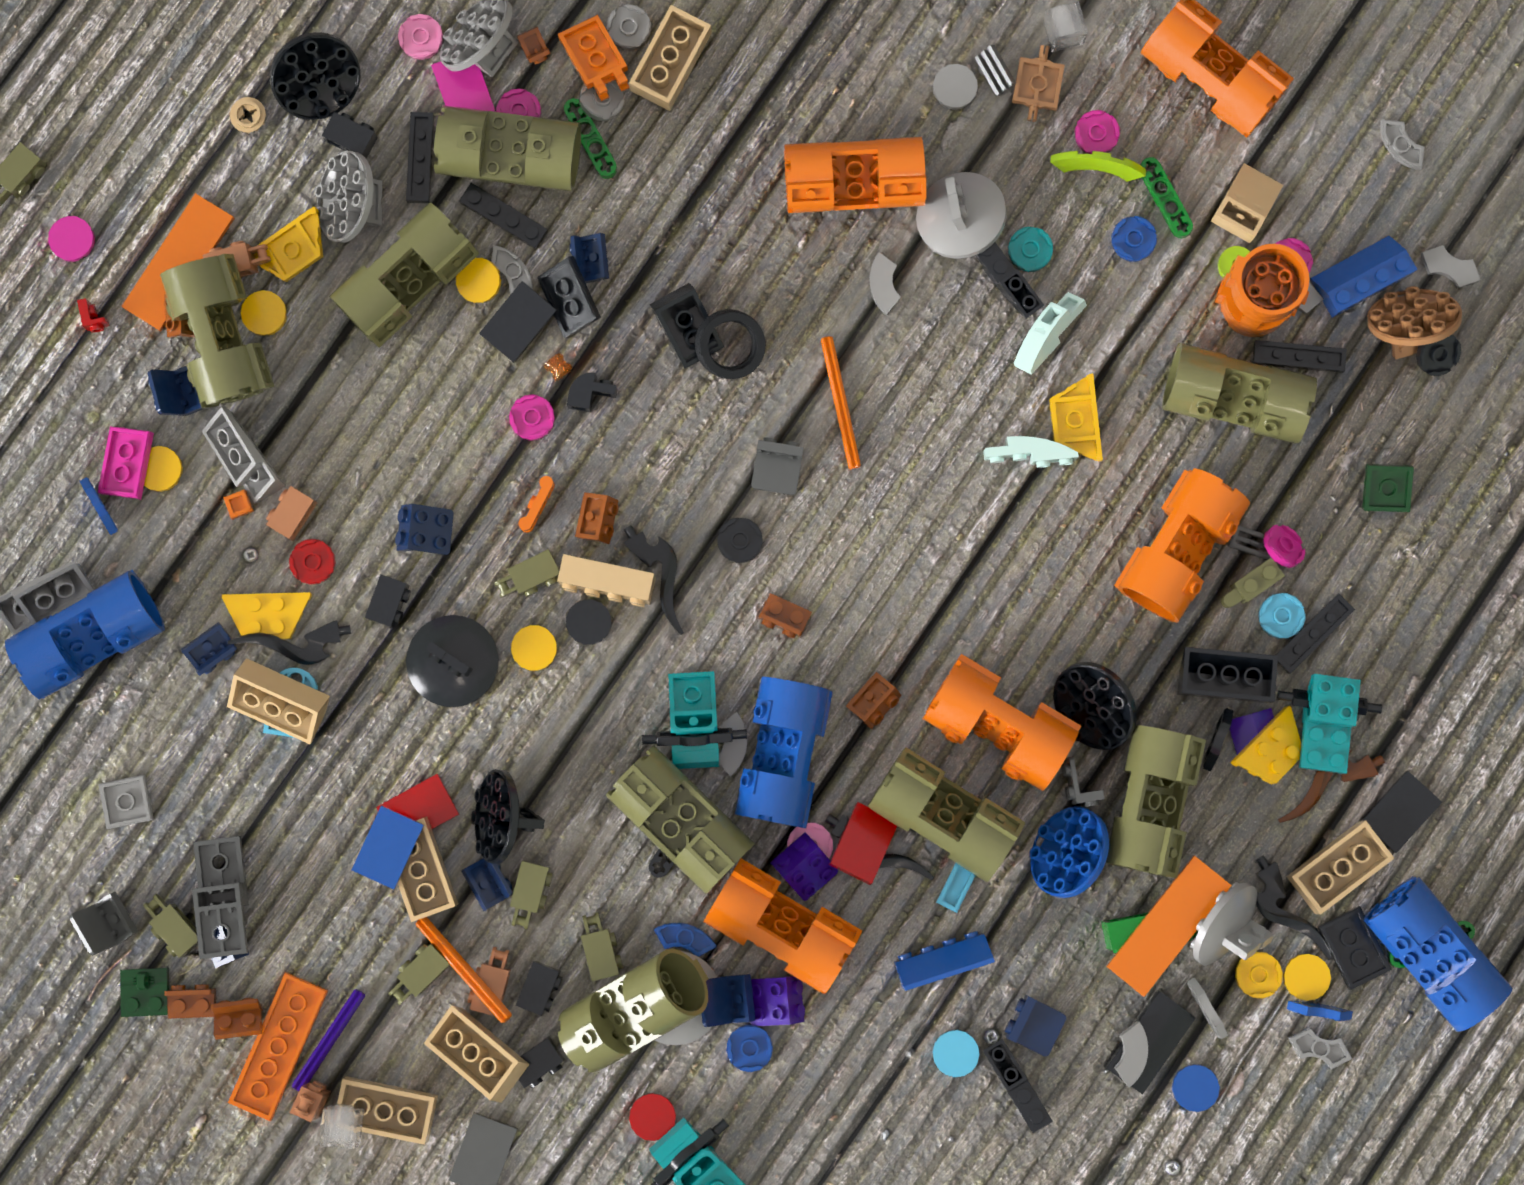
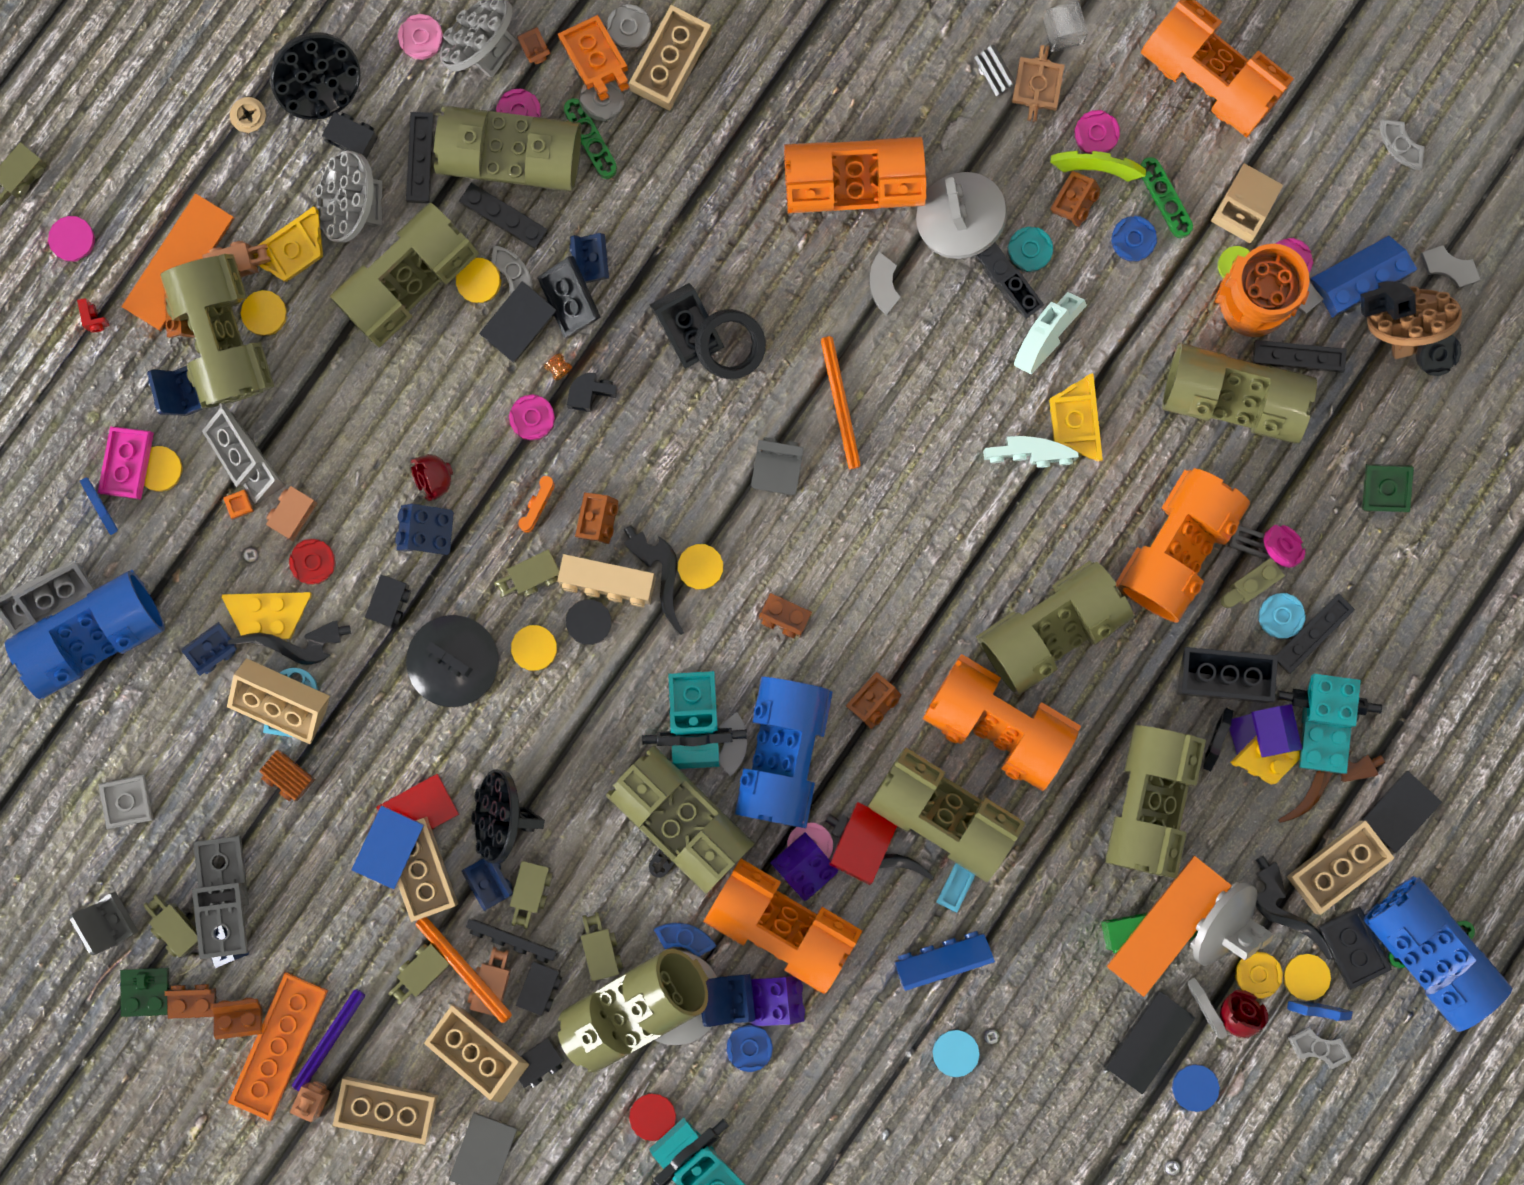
(286, 775): none -> dark orange brick
(341, 1126): clear head -> none
(432, 475): none -> dark red cylinder
(463, 87): dark pink tile -> none
(520, 944): none -> black plate
(700, 566): none -> yellow tile
(739, 540): black tile -> none
(955, 86): light grey tile -> none
(1017, 1086): black slope -> none
(1035, 1025): dark blue bracket -> none
(1071, 852): blue bracket -> none
(1072, 791): dark grey bracket -> none
(1076, 198): none -> dark orange bracket
(1081, 609): none -> olive cylinder
(1098, 703): black bracket -> none
(1134, 1054): light grey tile -> none
(1243, 1014): none -> dark red cylinder
(1276, 730): none -> dark purple slope
(1390, 297): none -> black brick

